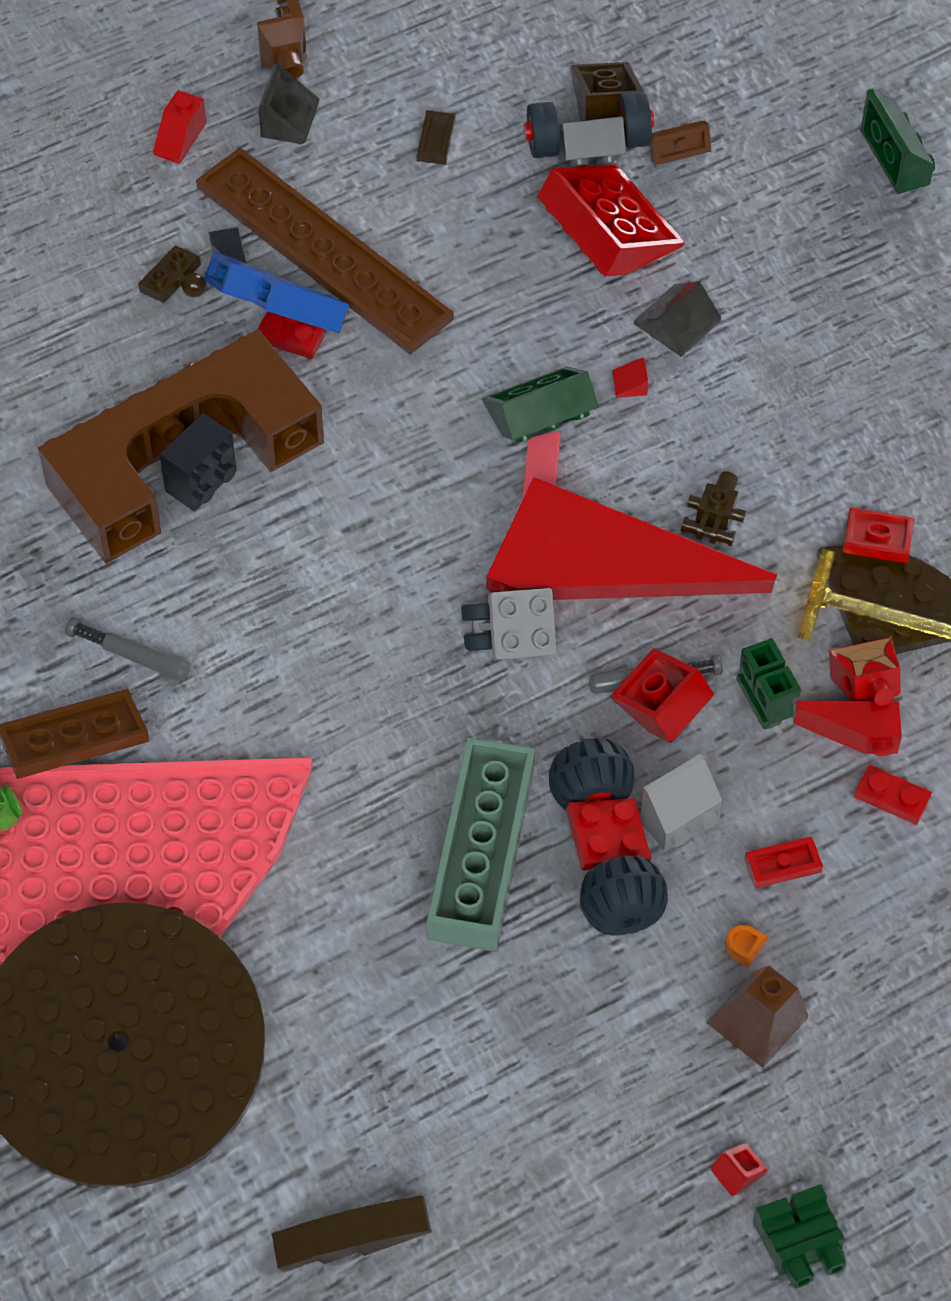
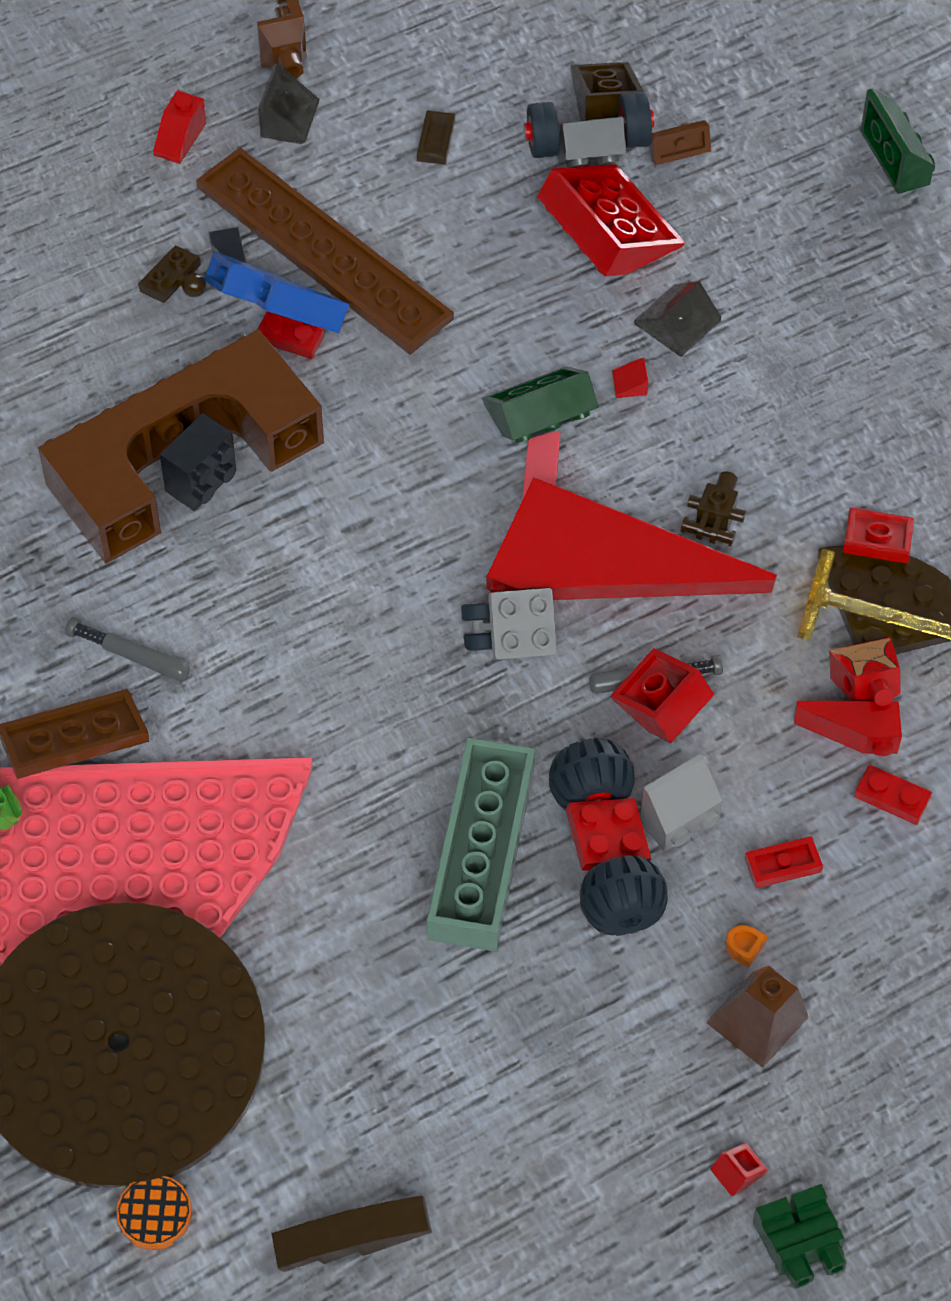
(154, 1213): none -> tile
(767, 683): dark green hips -> none

